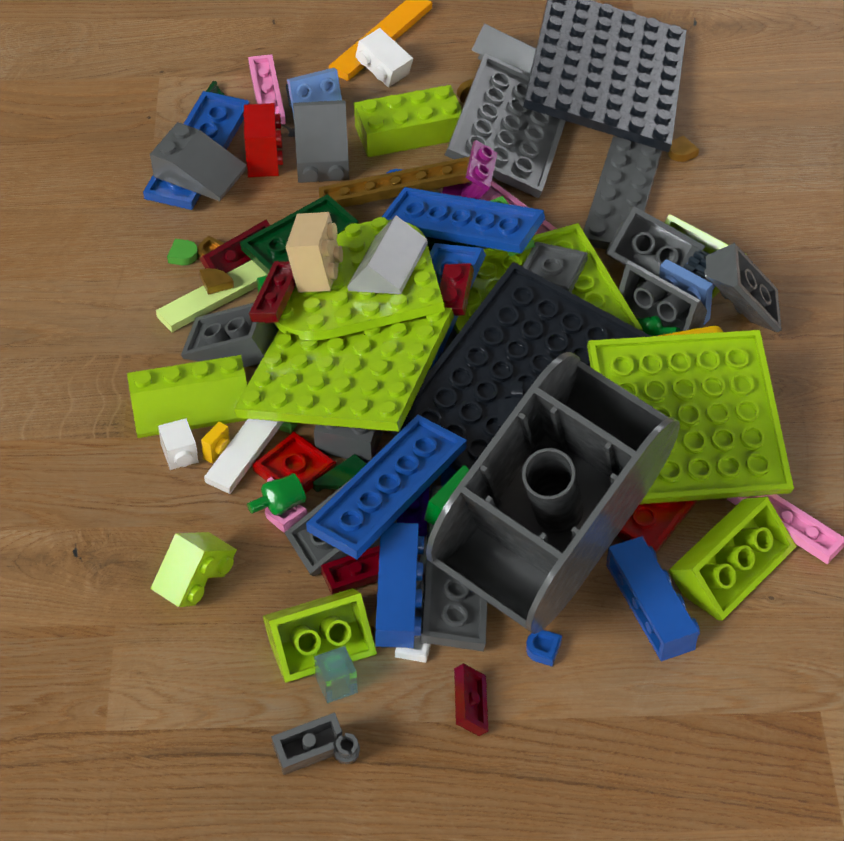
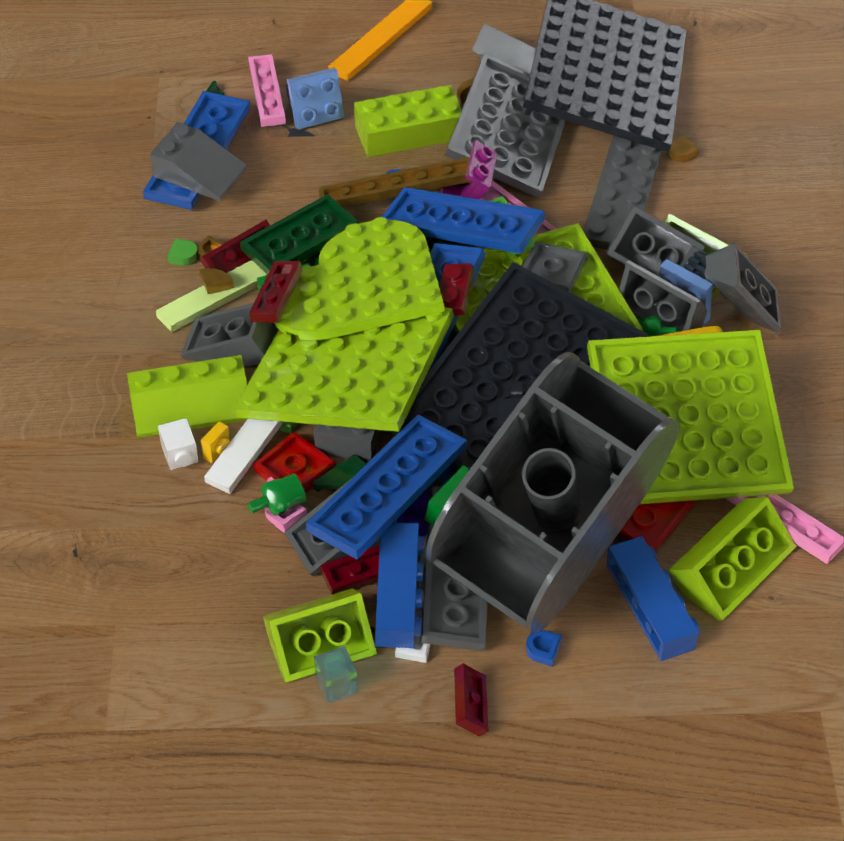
(188, 566): lime brick -> none
(262, 140): red brick -> none
(314, 252): tan brick -> none
(314, 743): dark grey hinge -> none
(321, 141): dark grey slope -> none
(384, 57): white brick -> none
(389, 259): light grey slope -> none

